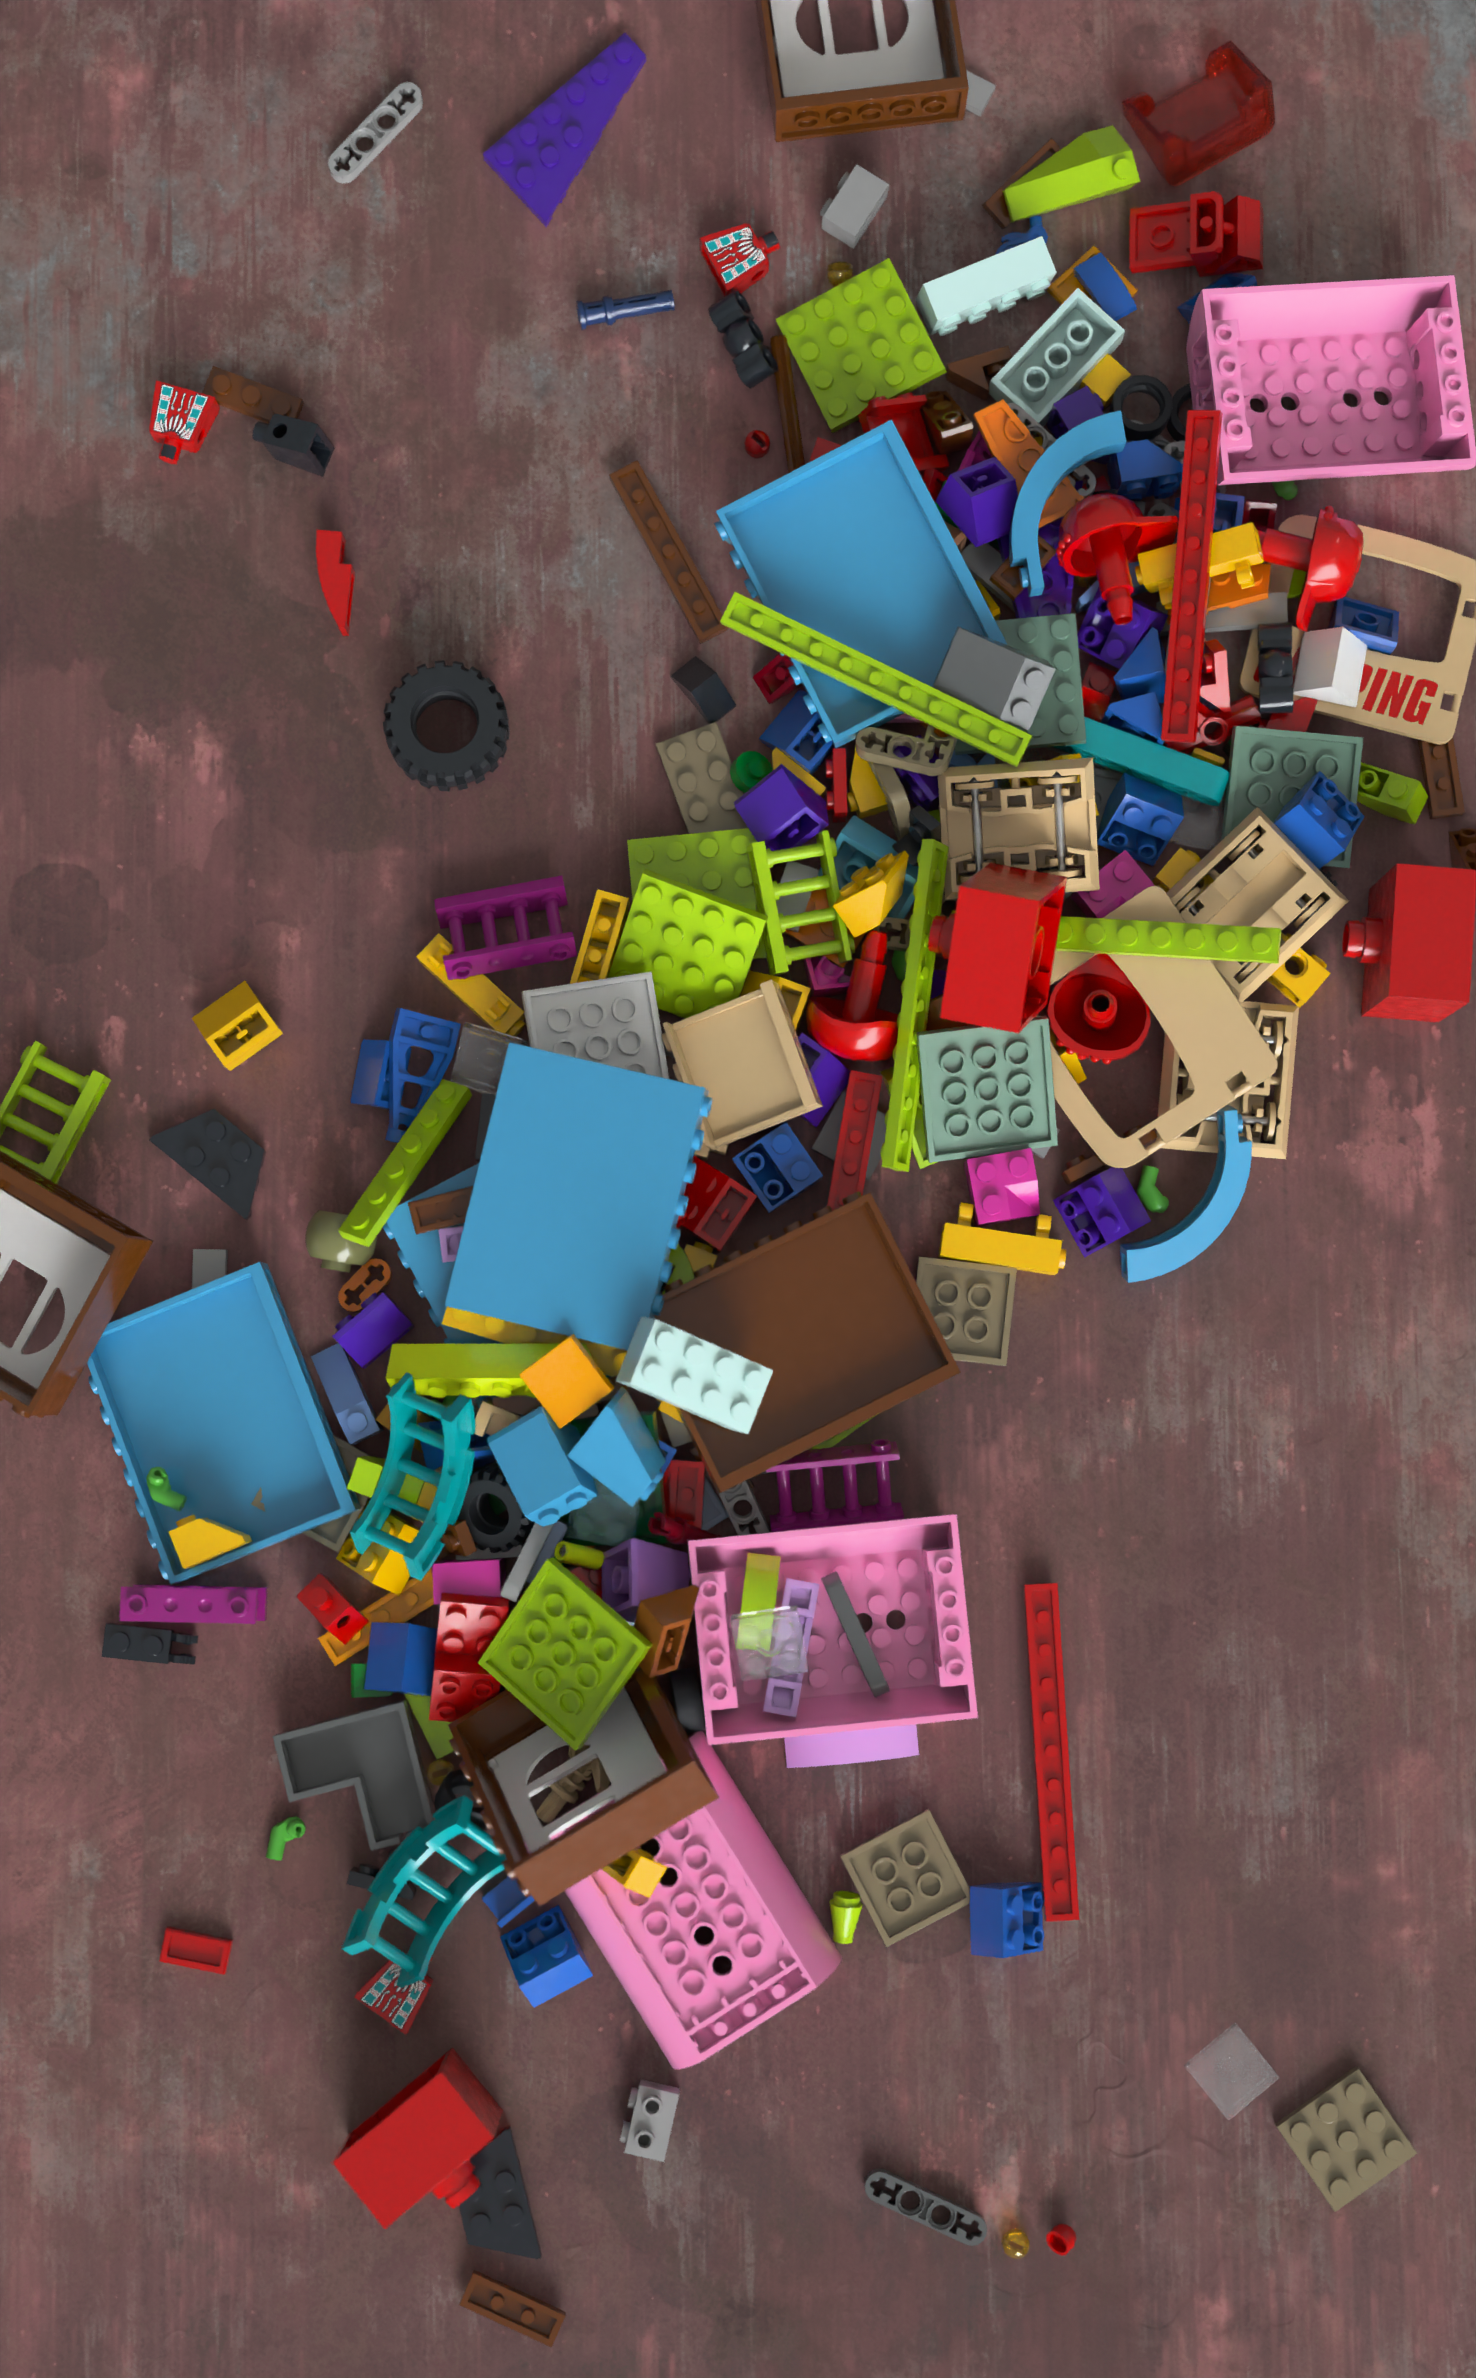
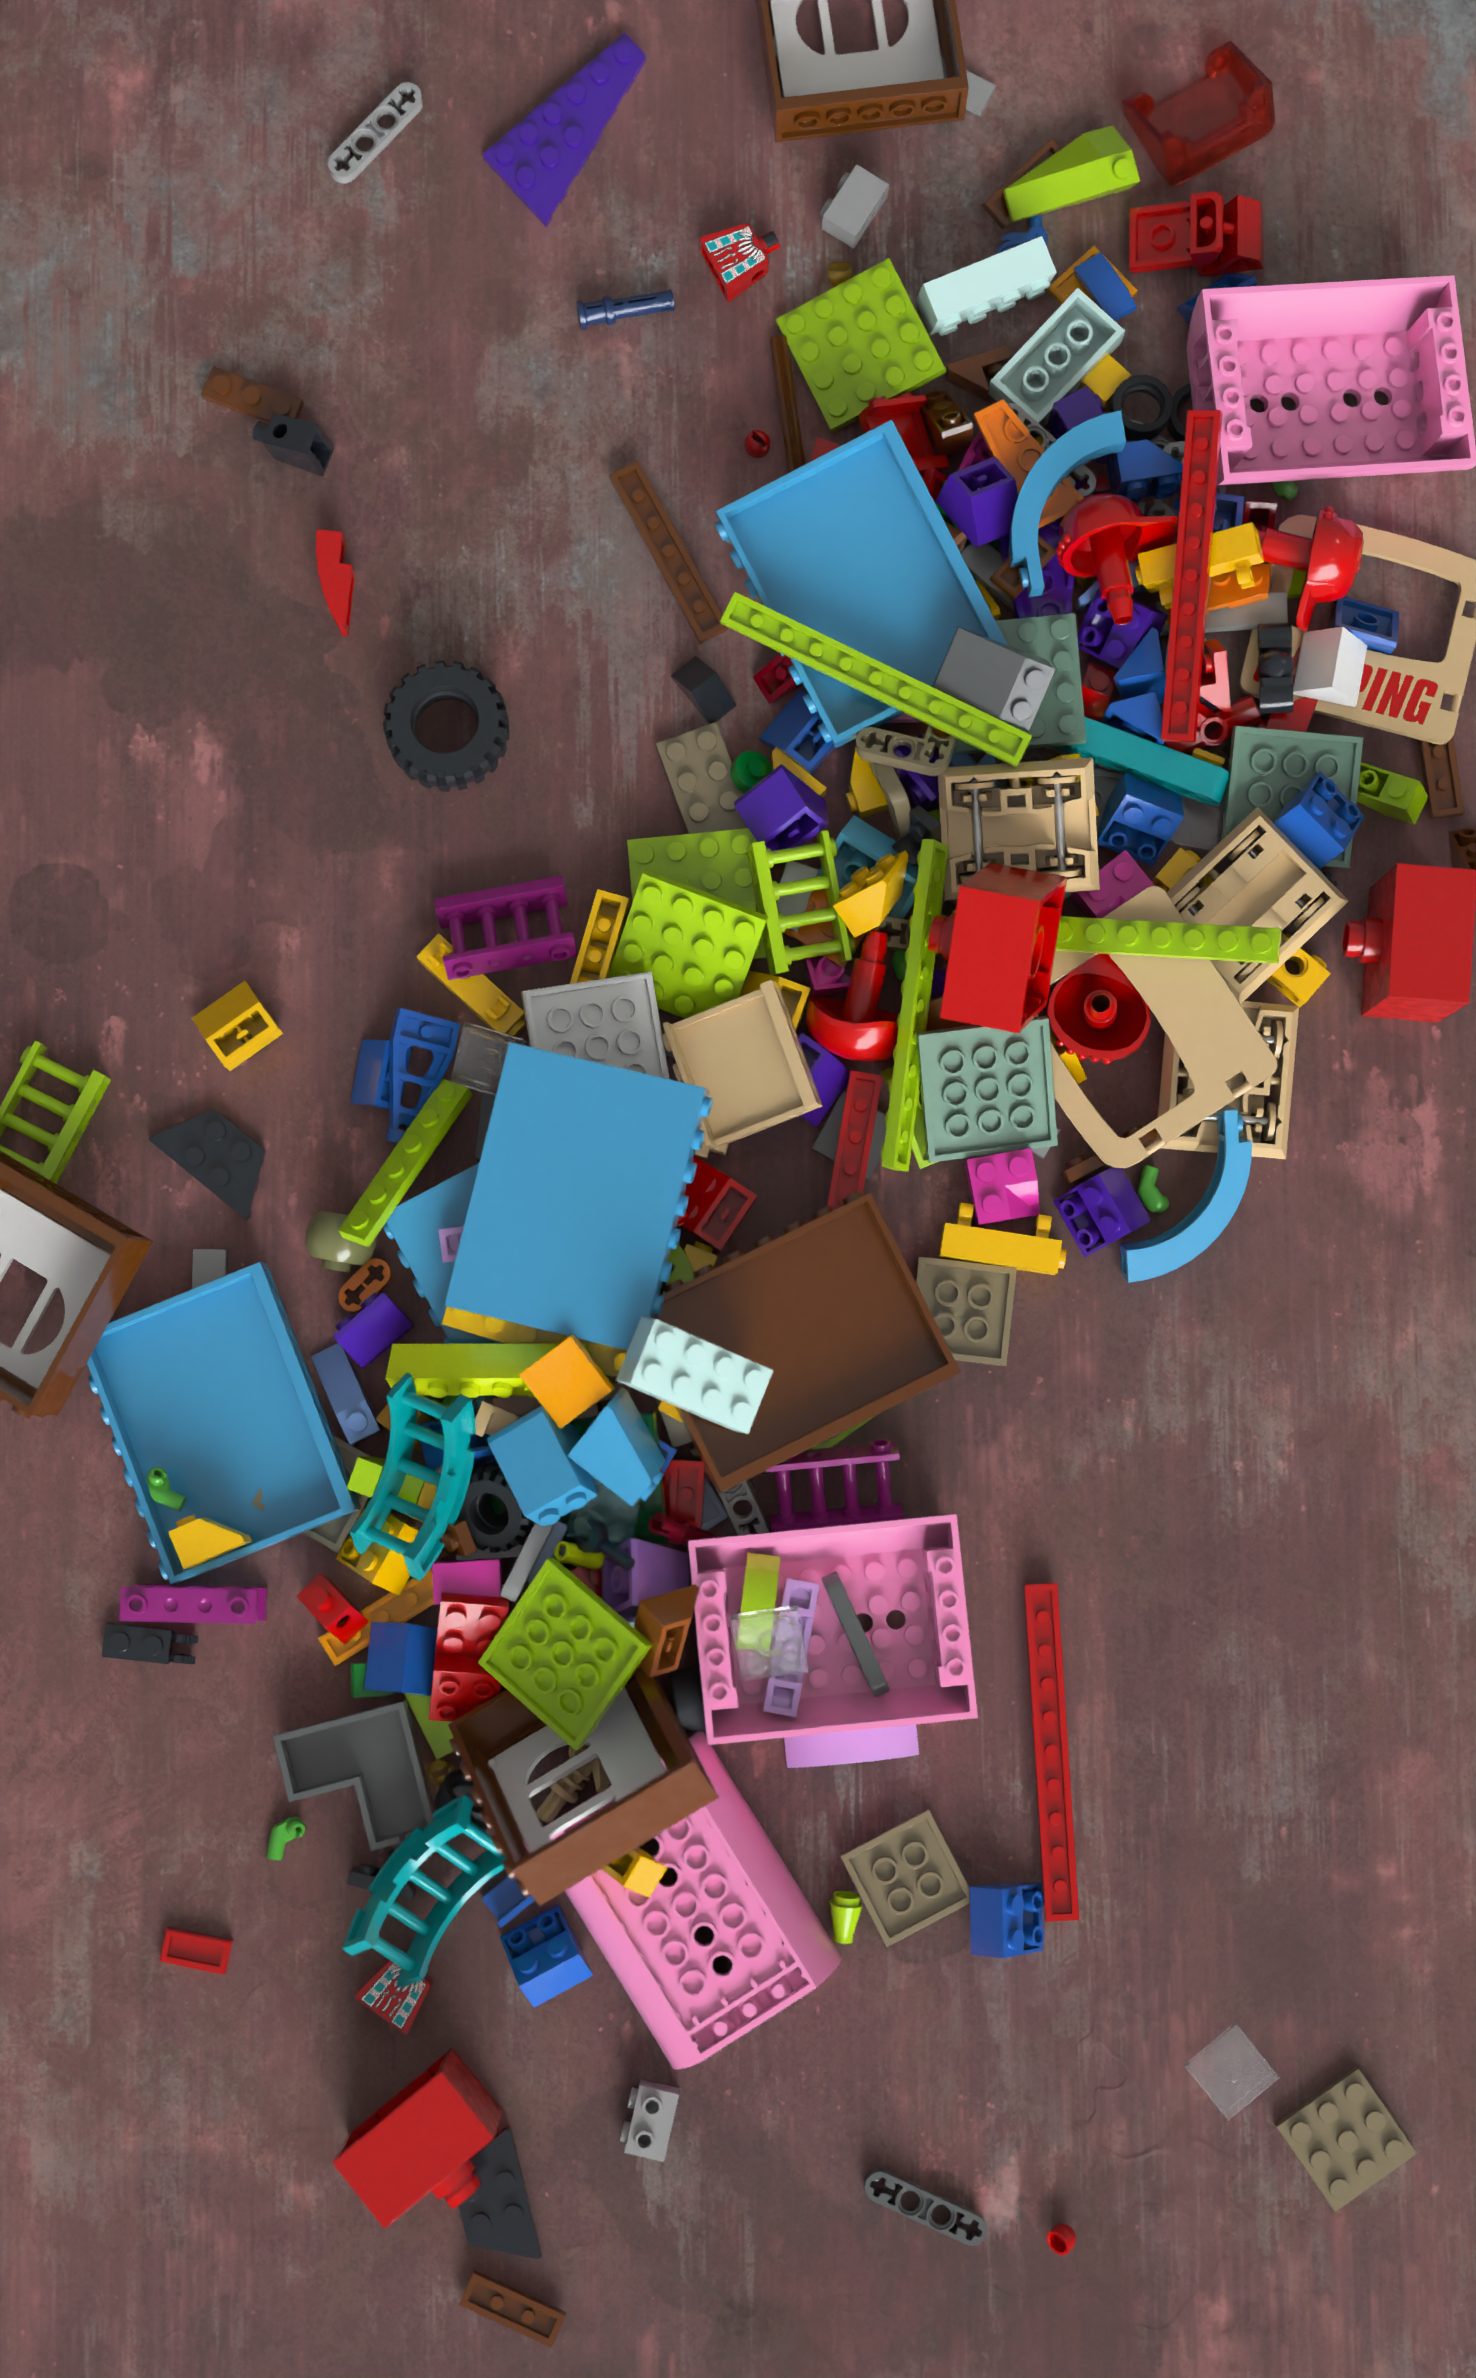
(180, 419): torso -> none
(440, 1210): reddish brown plate -> none
(600, 1543): none -> black piece
(743, 339): black piece -> none
(777, 1167): blue slope -> none
(837, 797): red plate -> none
(1018, 2237): clear yellow hinge -> none

